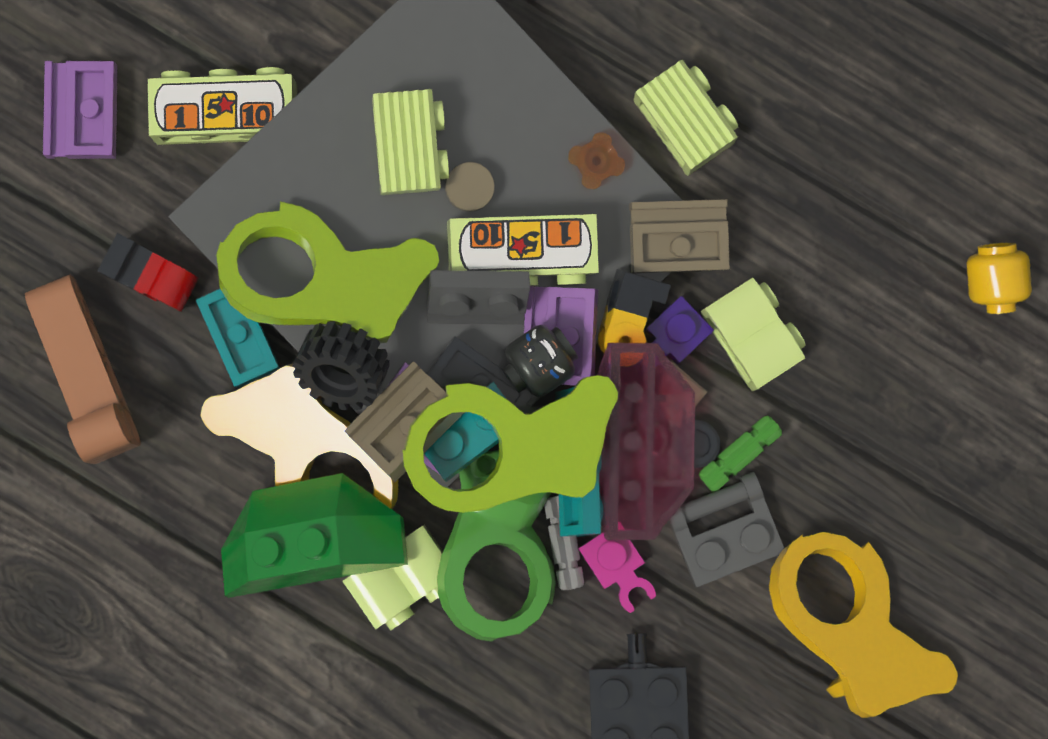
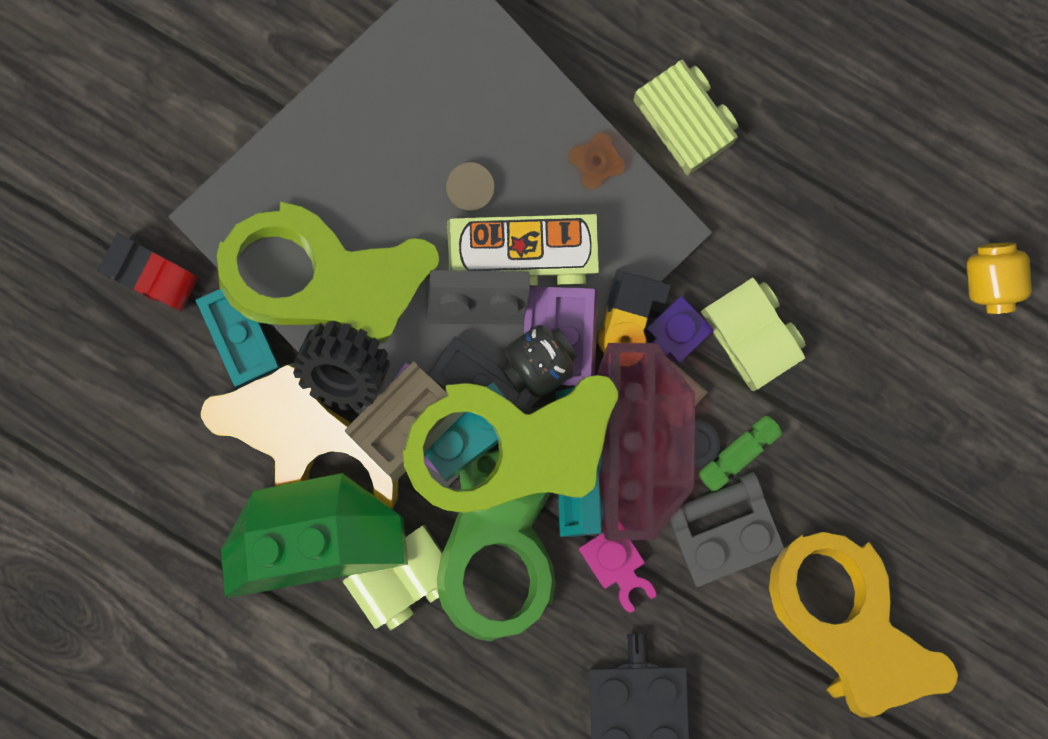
(80, 110): medium lavender plate -> none
(100, 414): nougat beam -> none
(215, 106): brick -> none
(408, 142): yellowish green brick -> none
(564, 550): light grey axle -> none
(679, 236): dark tan plate -> none

